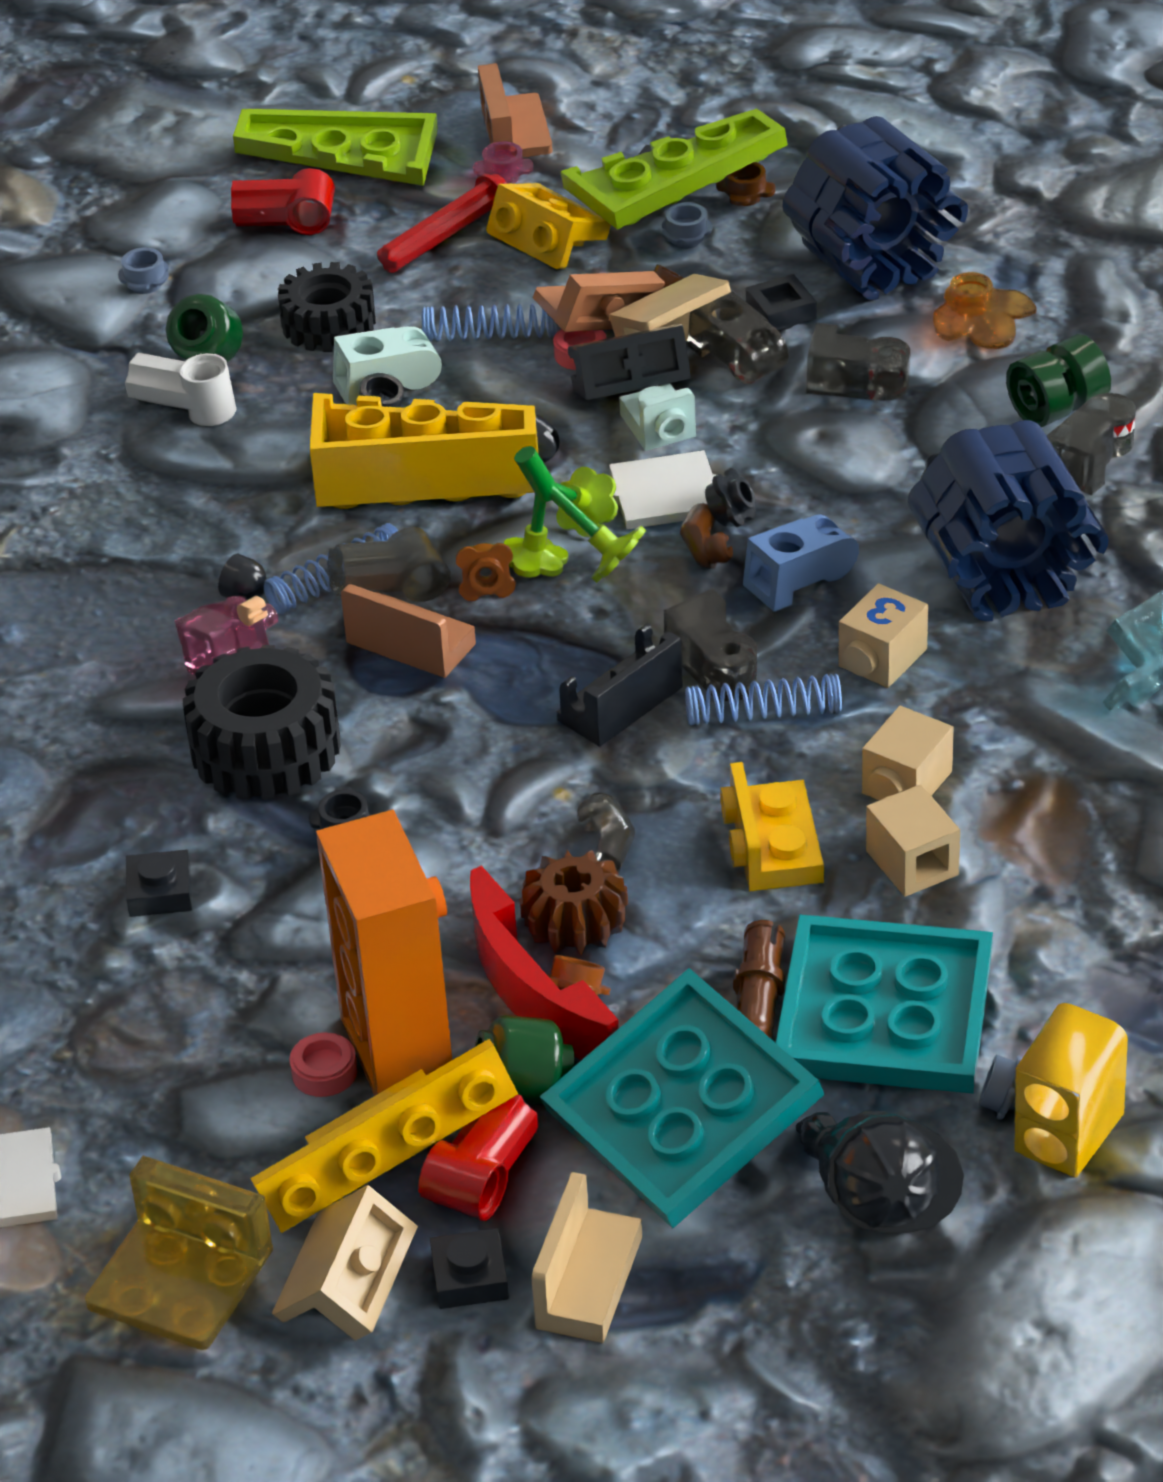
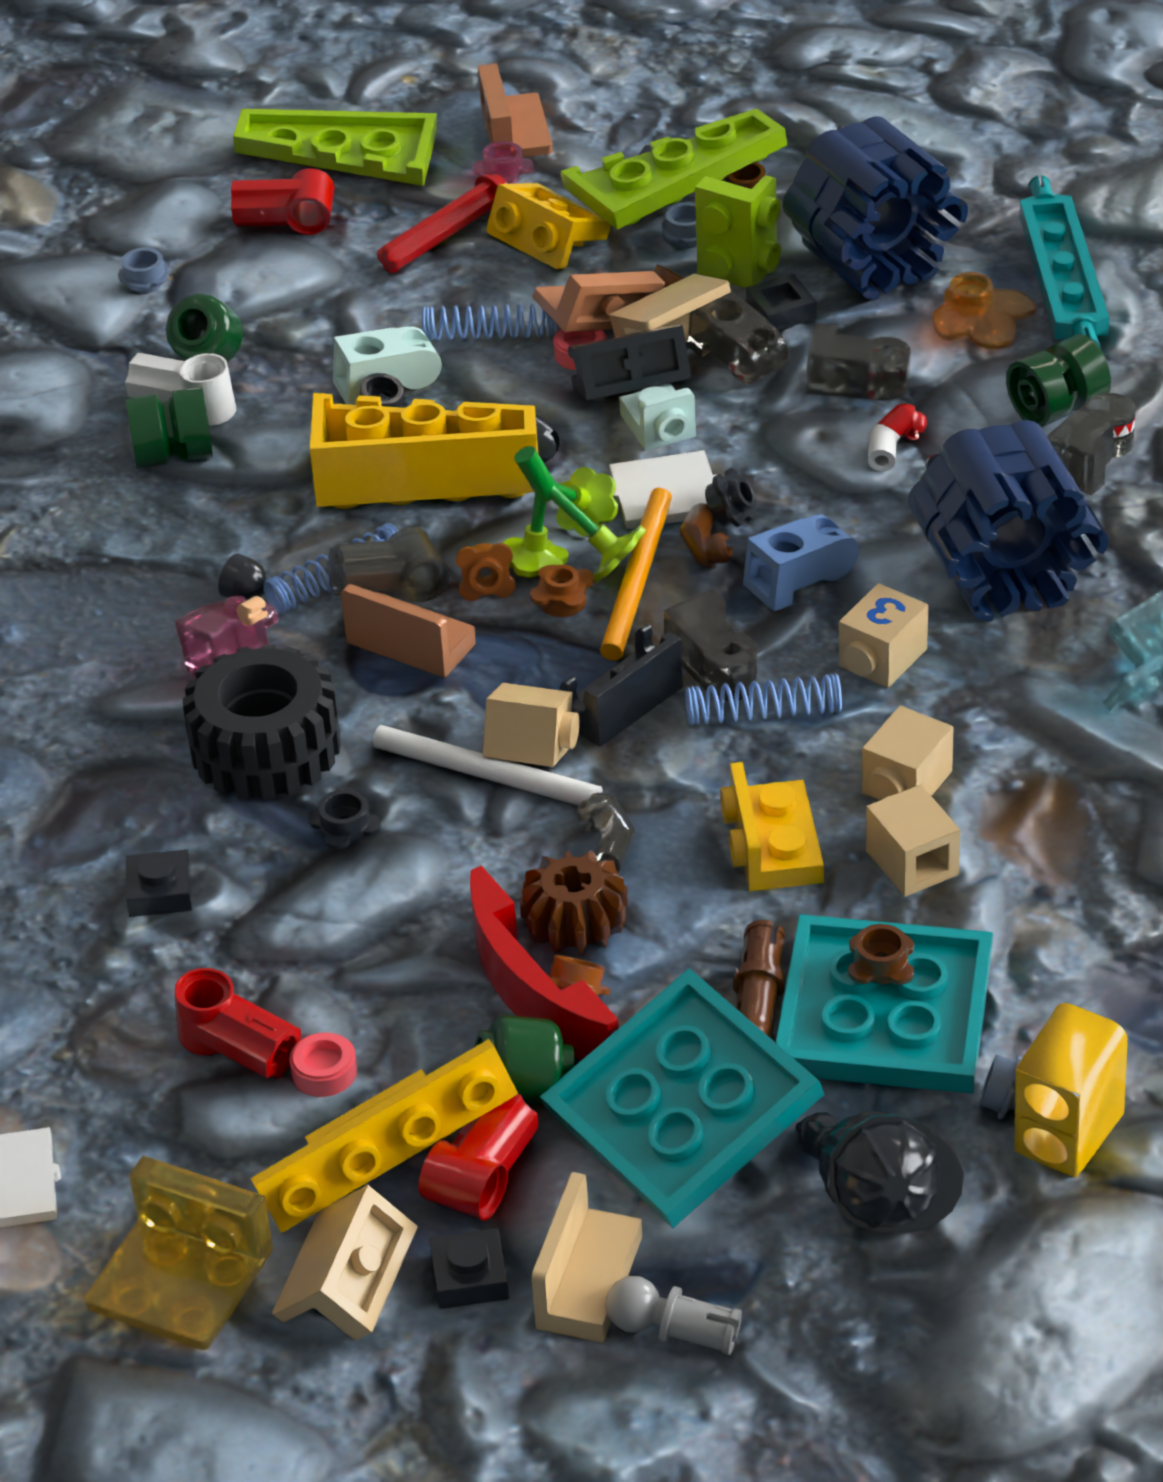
(169, 427): none -> dark green wheel
(221, 1022): none -> red piece
(325, 305): black tyre -> none
(385, 948): orange brick -> none
(474, 764): none -> white bar
(529, 724): none -> tan brick
(562, 590): none -> dark orange plate
(635, 575): none -> light orange bar
(636, 1305): none -> light grey pin
(737, 230): none -> lime bracket
(881, 956): none -> reddish brown plate
(885, 434): none -> arm
(1062, 263): none -> teal plate

